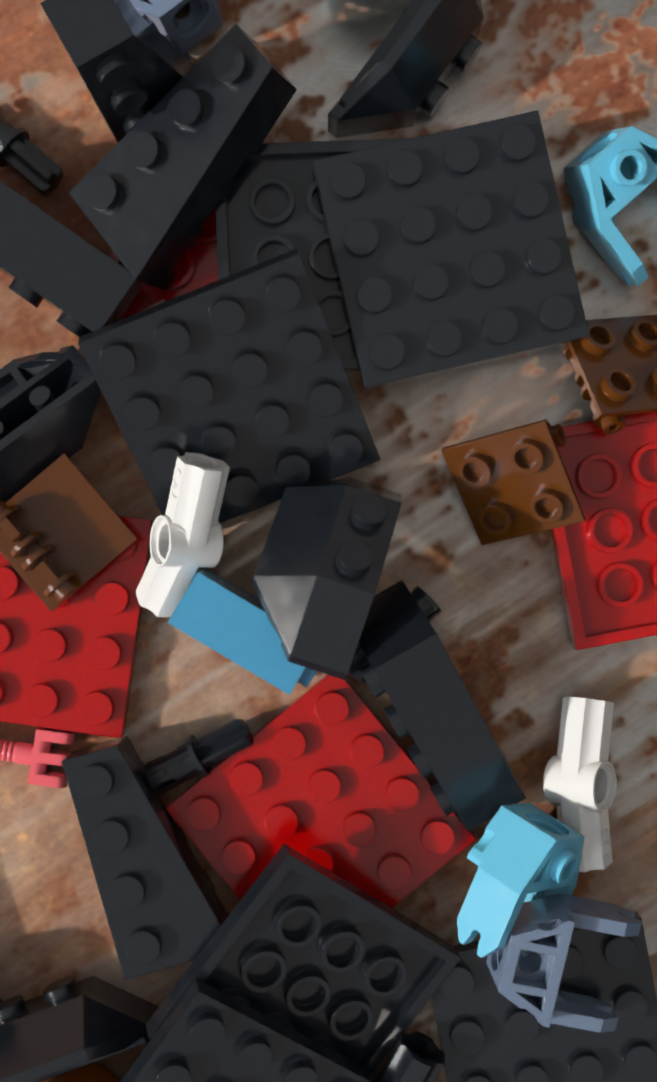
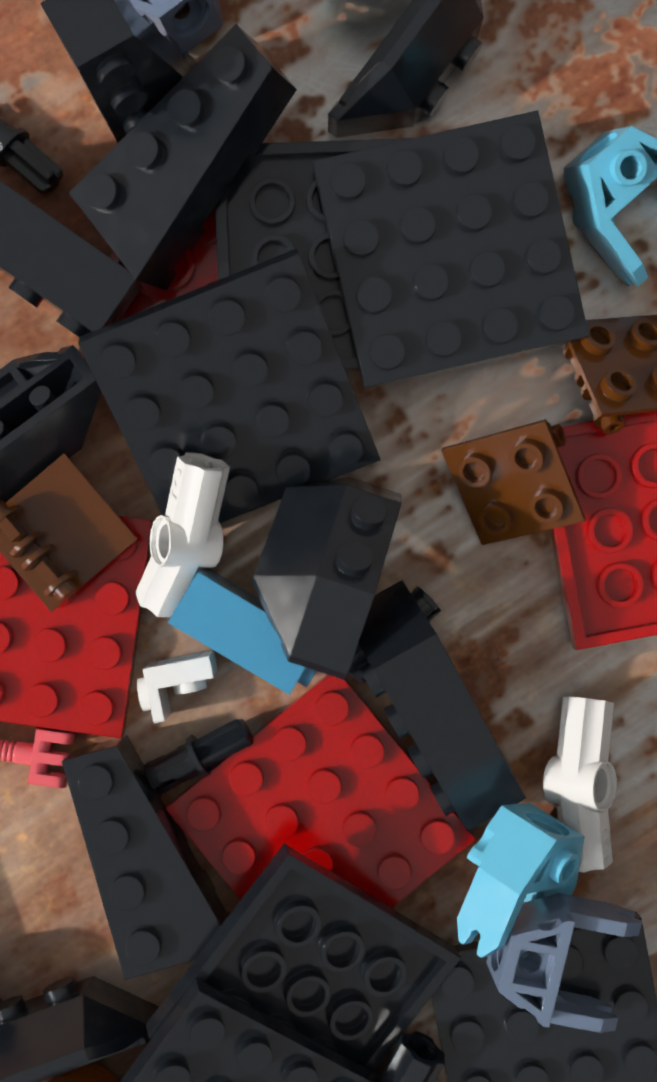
(184, 673): none -> white bracket

